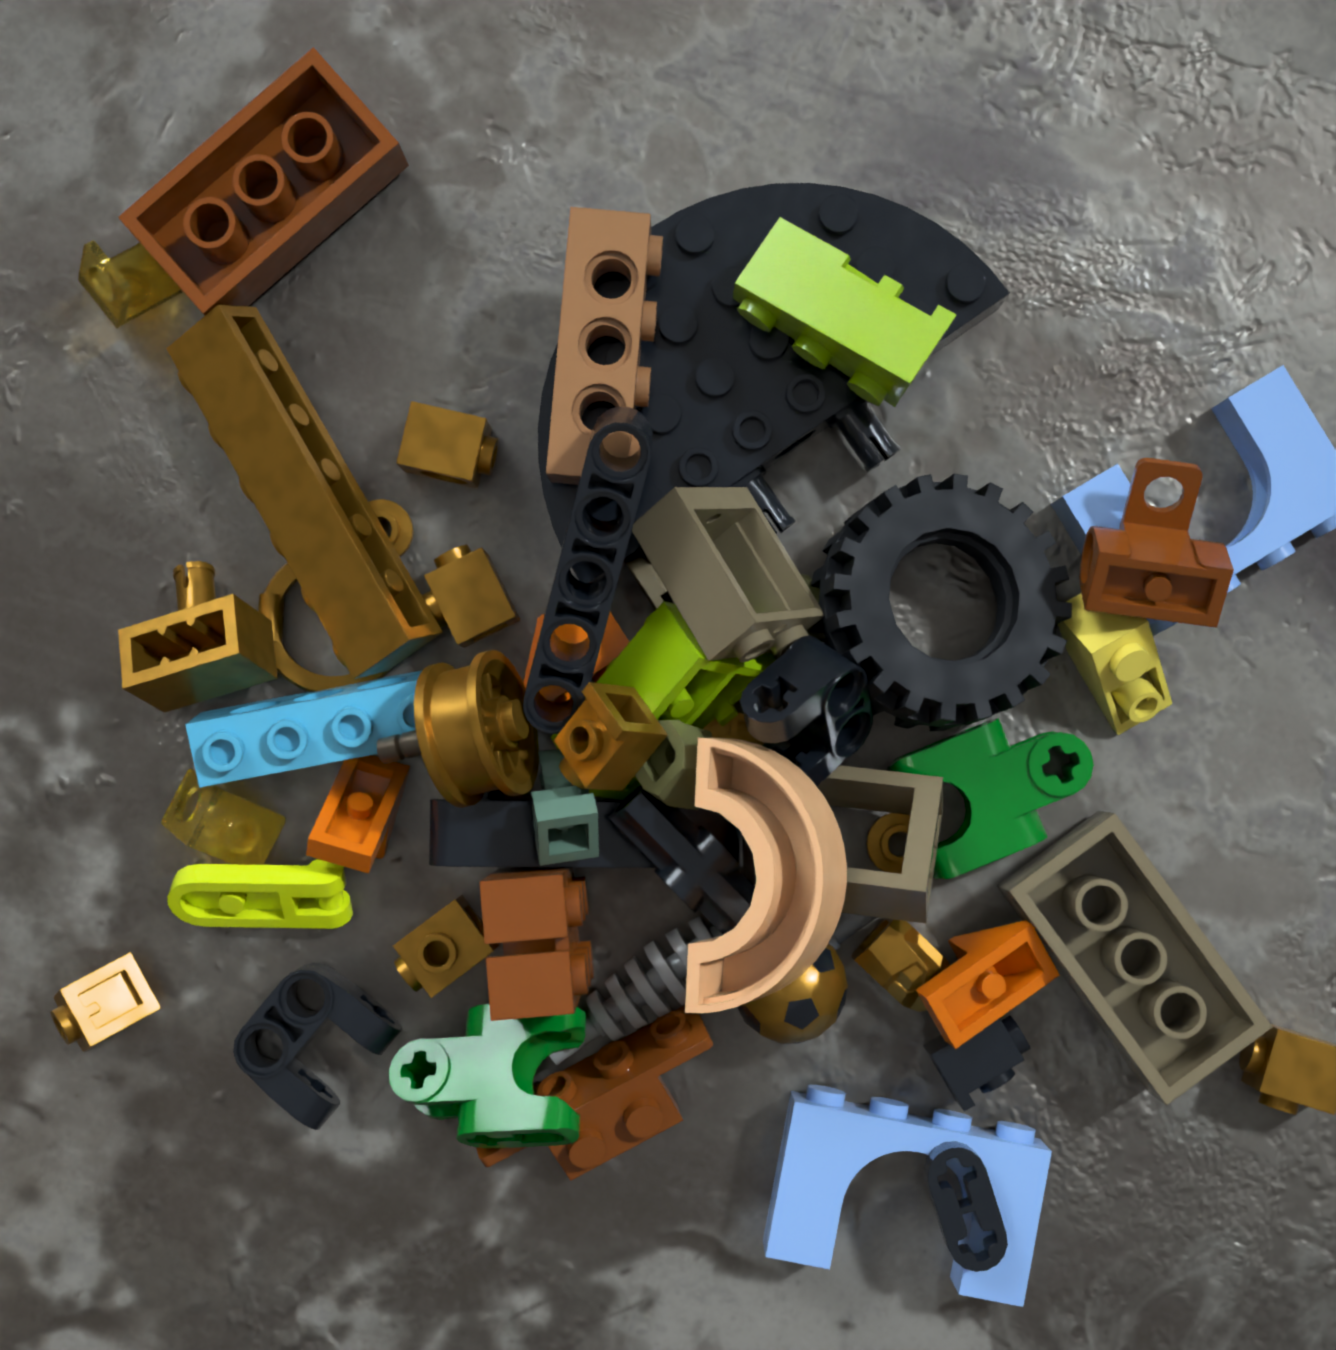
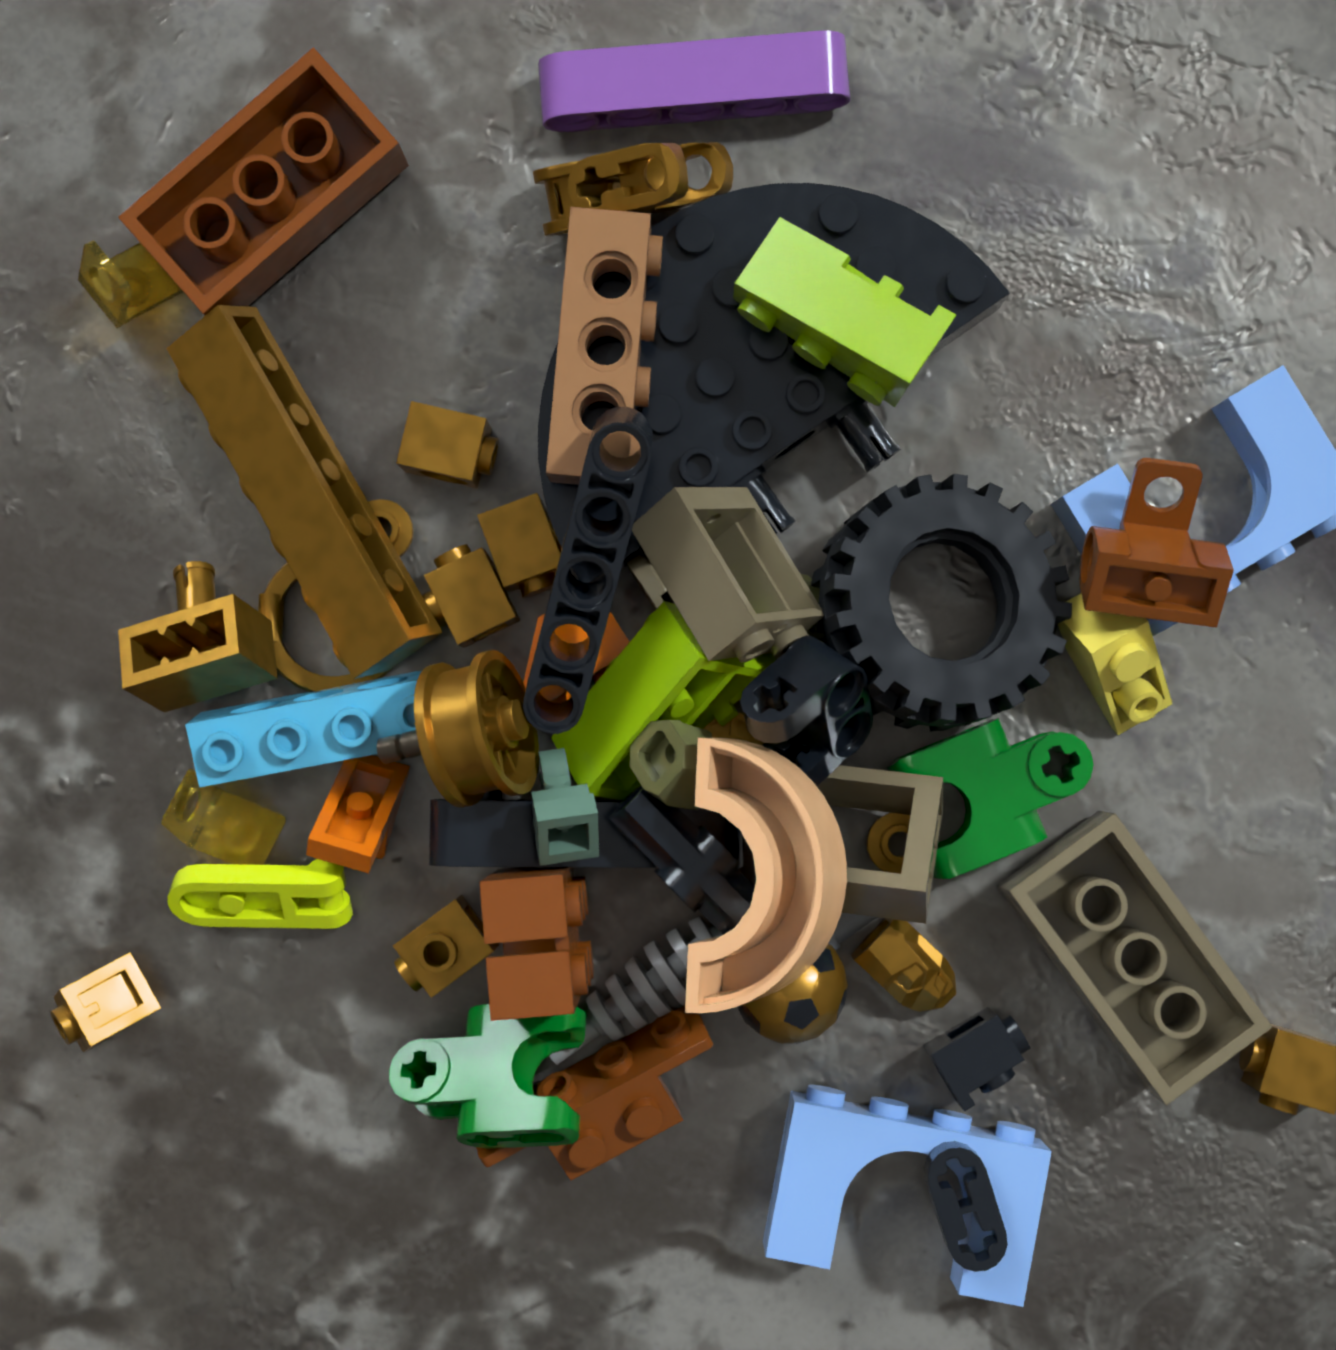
(286, 1078): black piece -> none
(522, 545): none -> pearl gold brick
(608, 738): pearl gold brick -> none
(632, 180): none -> pearl gold piece
(694, 81): none -> medium lavender beam
(990, 978): orange slope -> none

